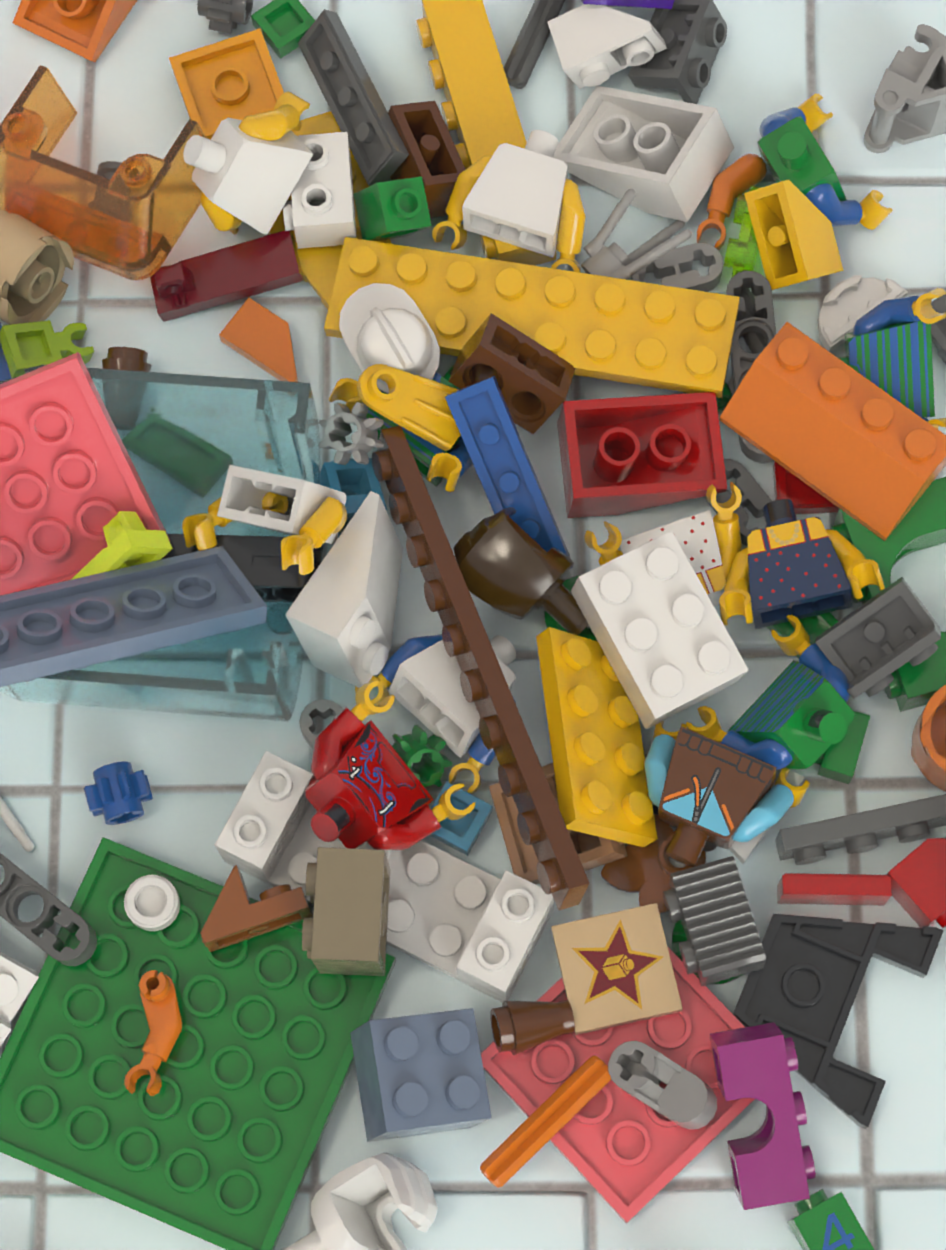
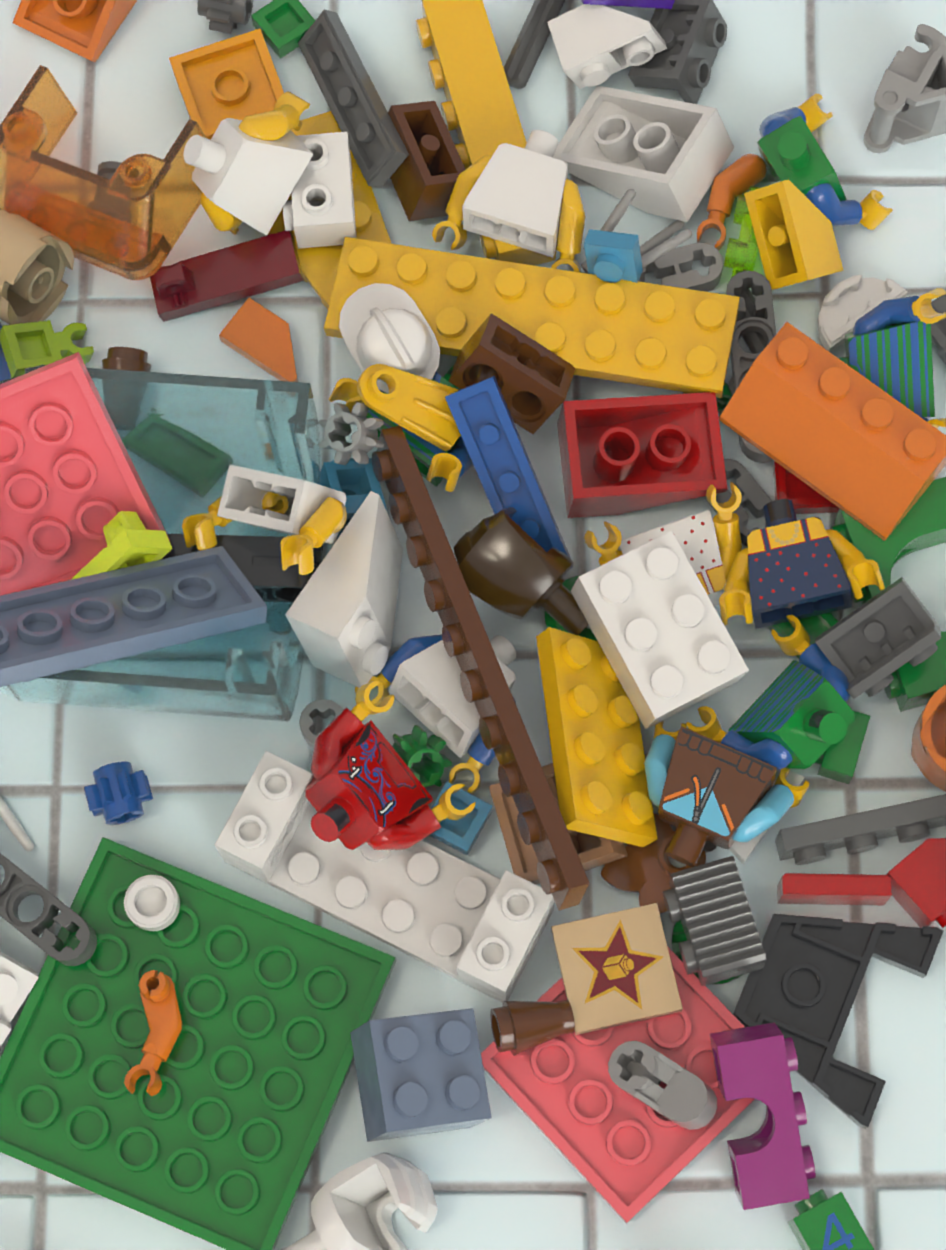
(238, 919): dark orange slope -> none
(349, 911): dark tan brick -> none
(392, 209): green brick -> none
(545, 1121): orange axle -> none
(613, 256): none -> dark azure plate

